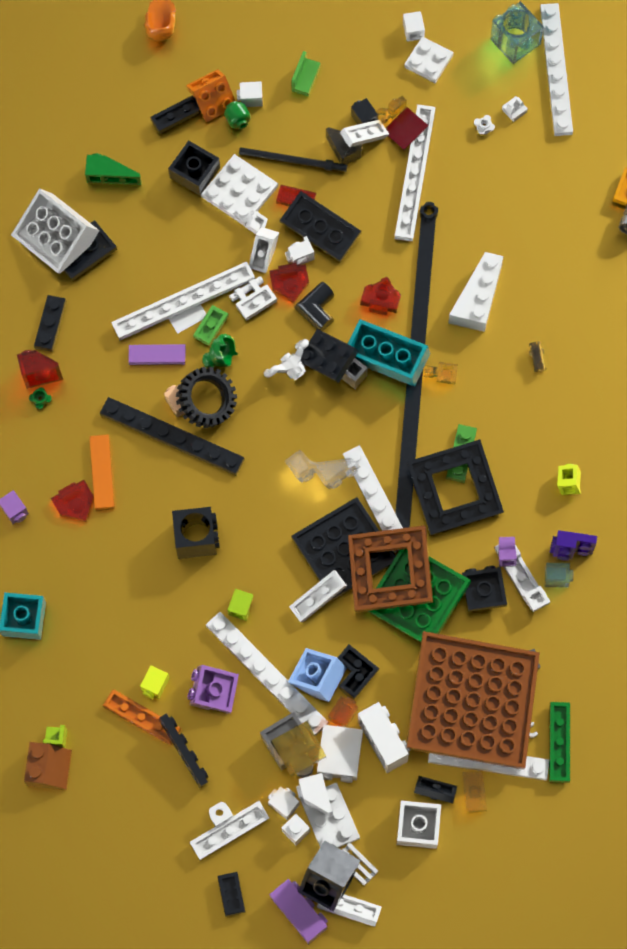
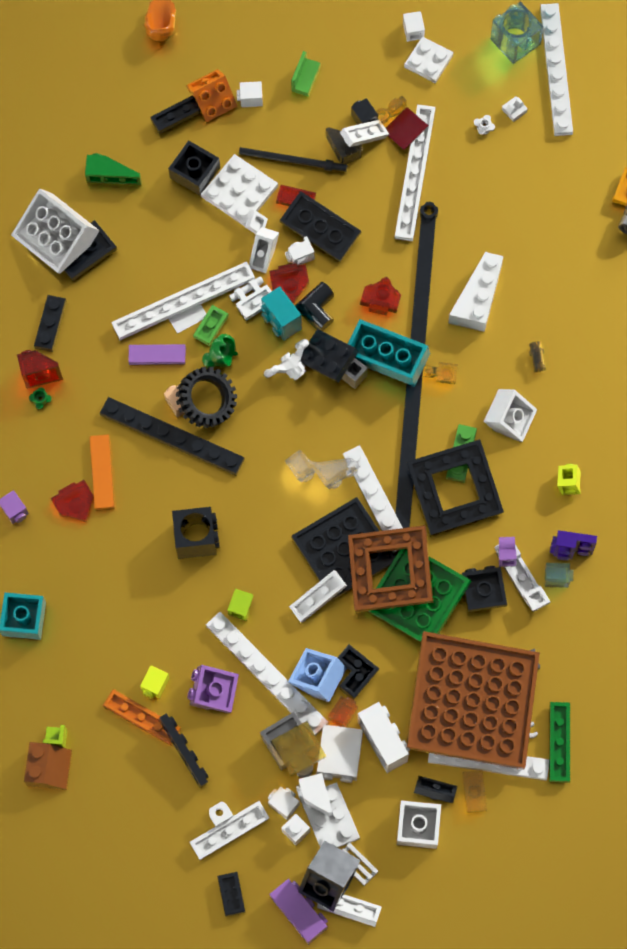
(237, 115): green head -> none
(281, 314): none -> teal brick
(510, 414): none -> white slope

